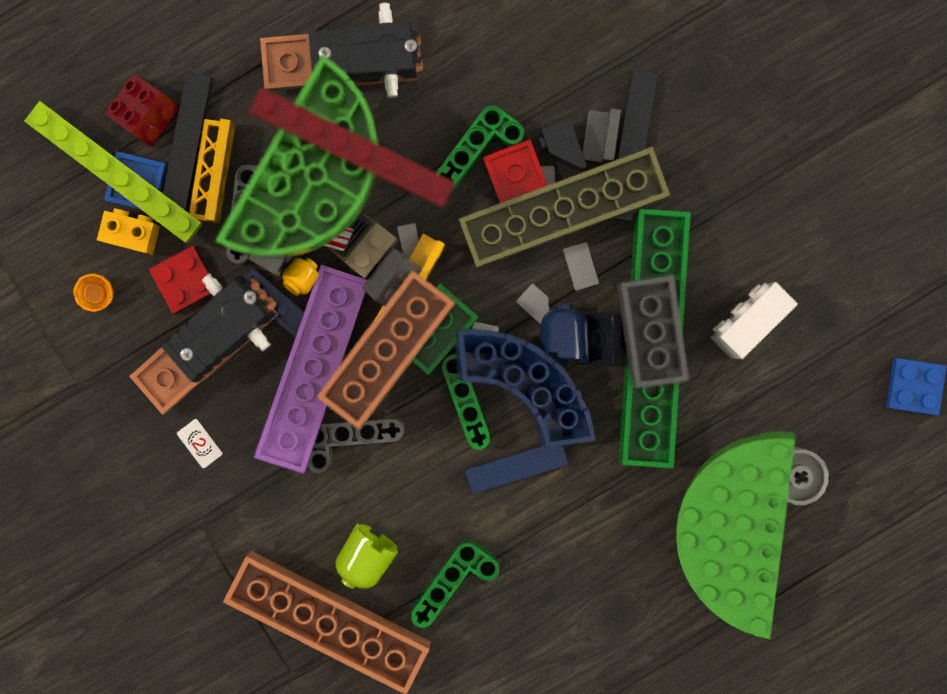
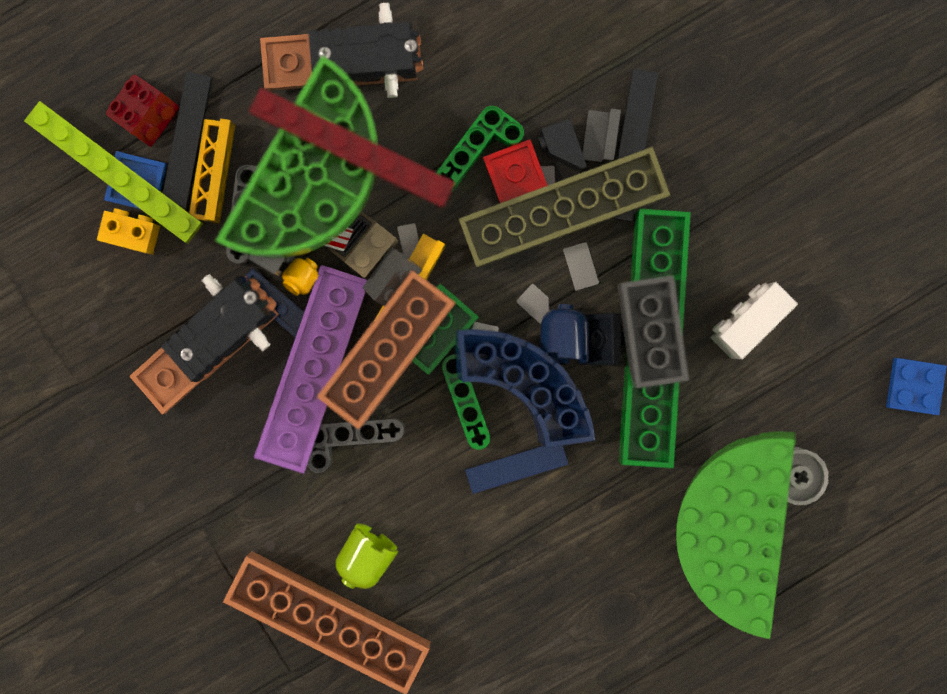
(93, 292): light orange hair -> none
(181, 279): red plate -> none
(199, 443): white sticker -> none
(450, 585): green beam -> none

